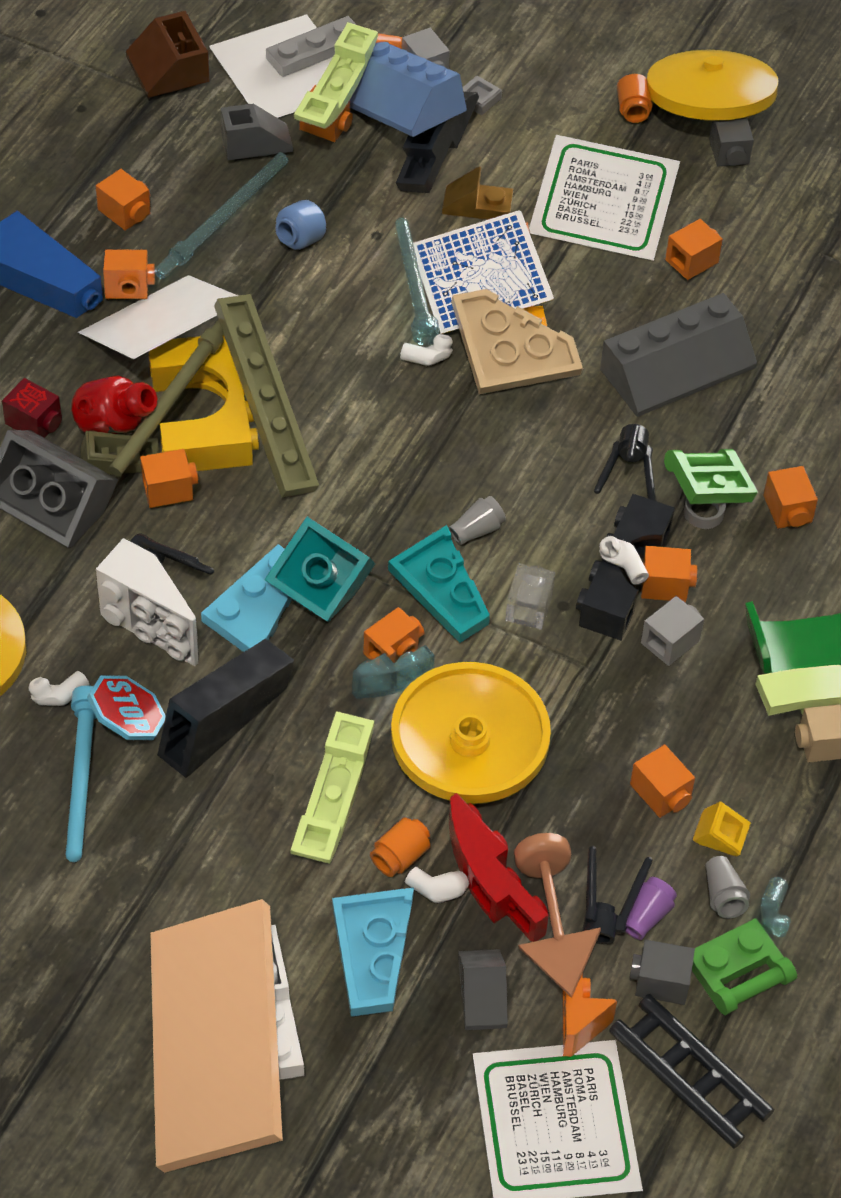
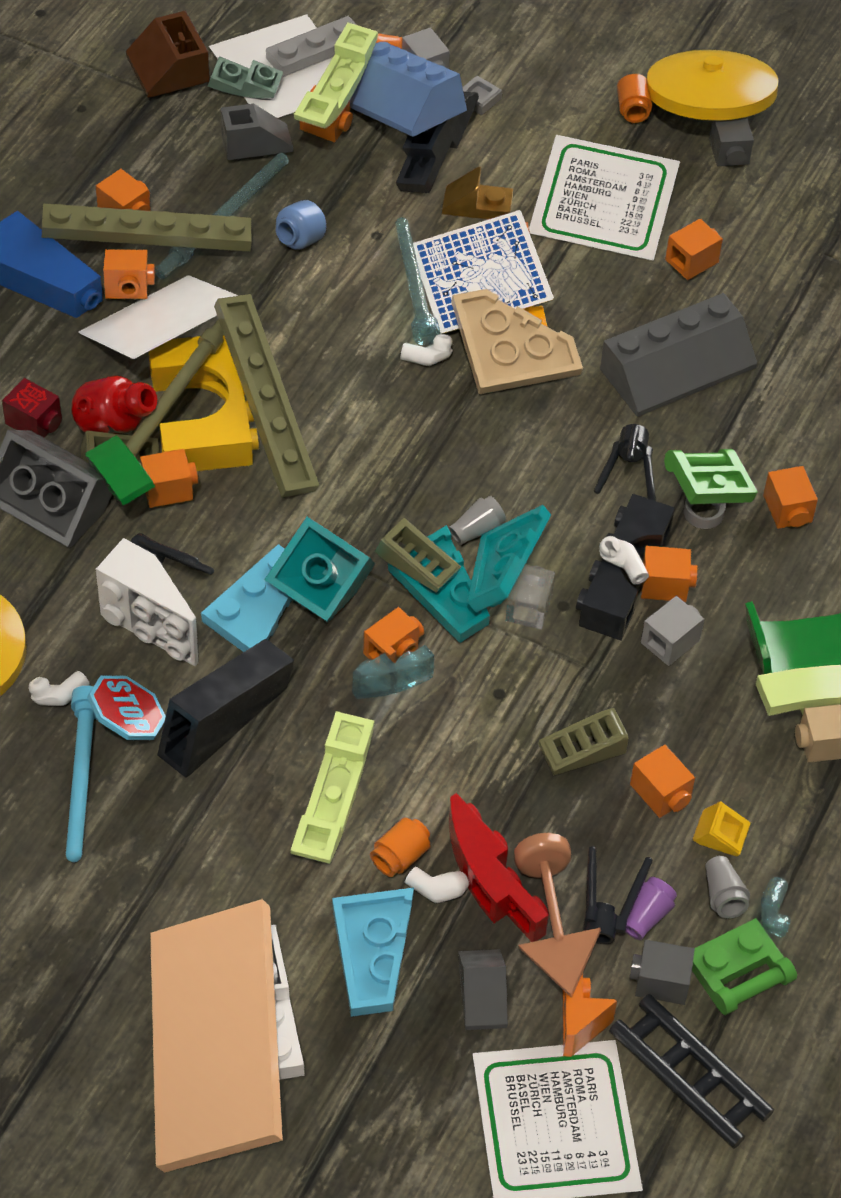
(120, 470): none -> green slope
(146, 227): none -> olive plate
(251, 82): none -> sand green slope
(415, 540): none -> olive slope
(470, 732): yellow dish -> none
(503, 556): none -> teal wing
(594, 726): none -> olive slope

